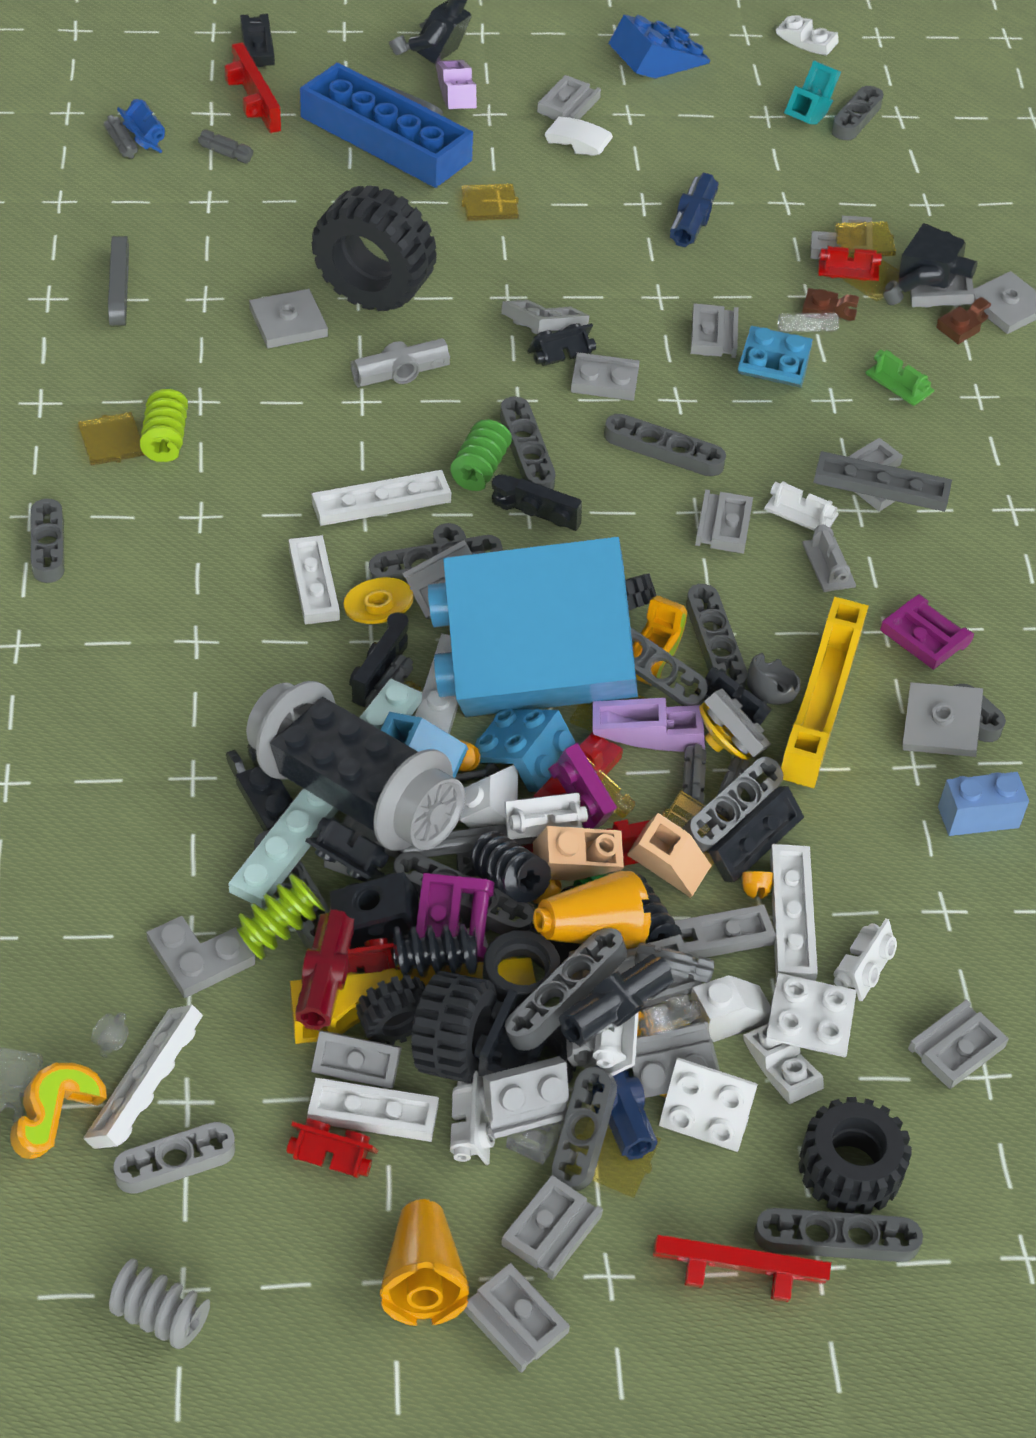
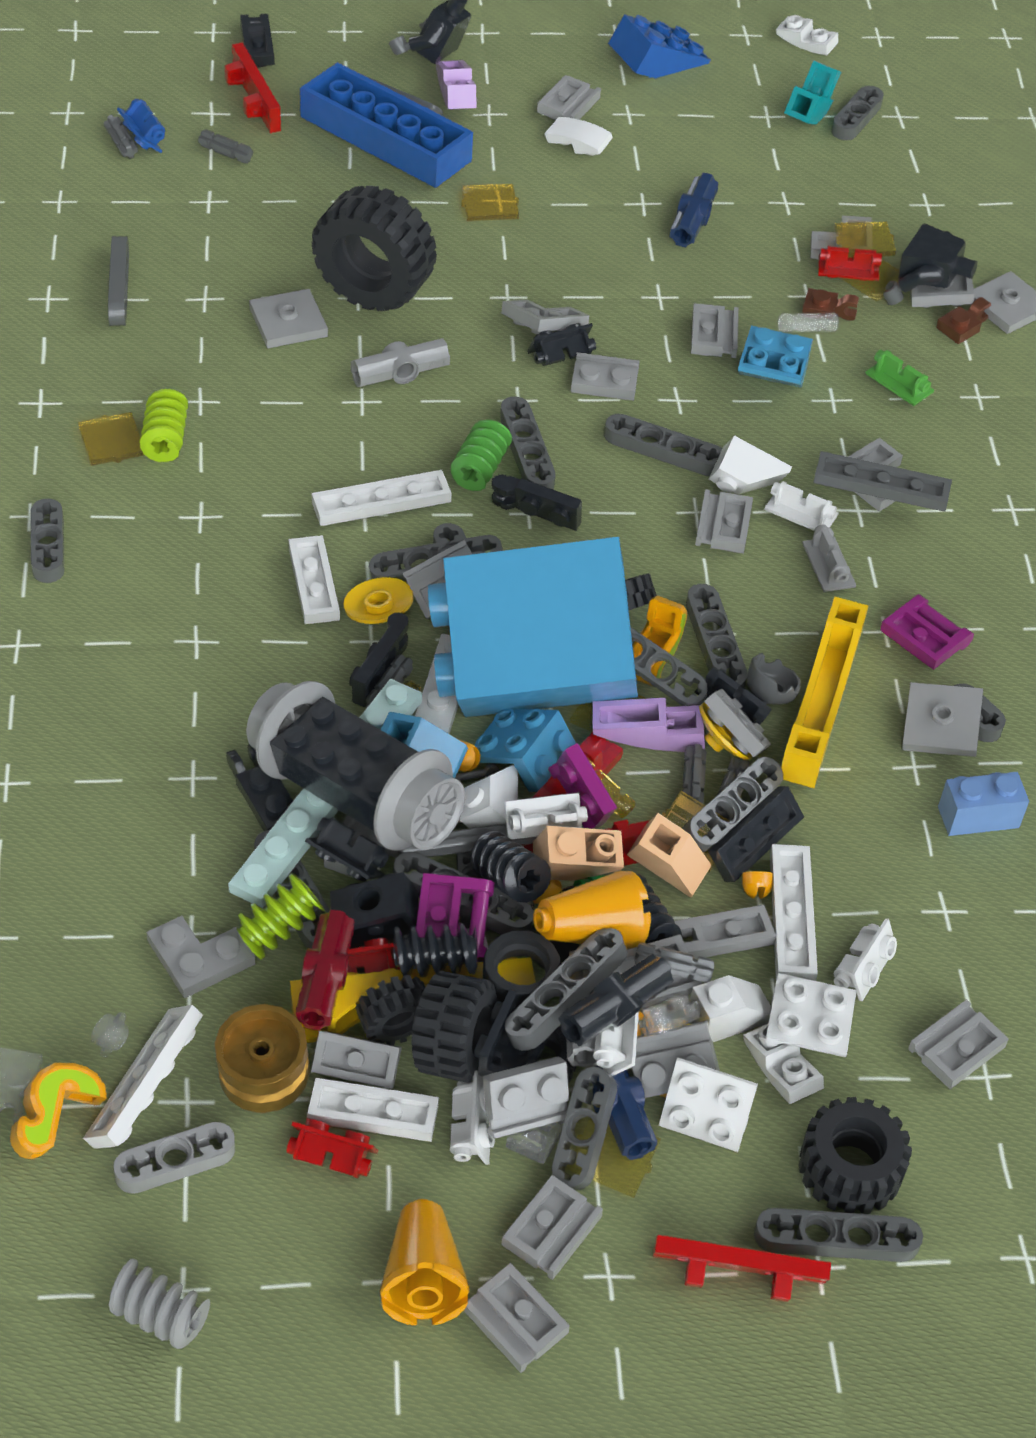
(262, 1058): none -> pearl gold wheel
(746, 468): none -> white slope

